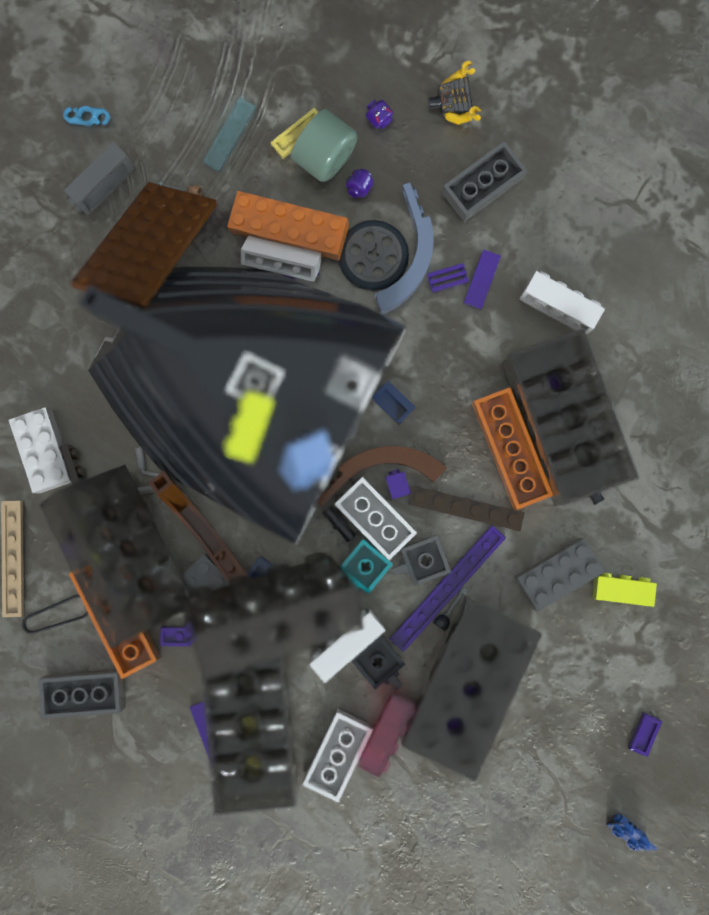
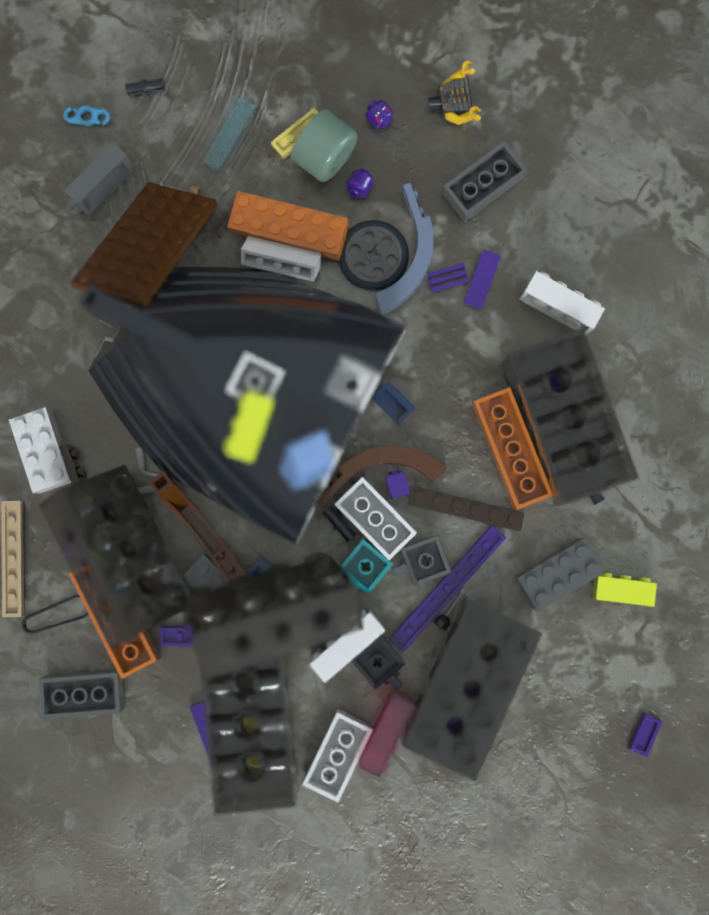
(145, 87): none -> black pin
(631, 834): blue hinge -> none

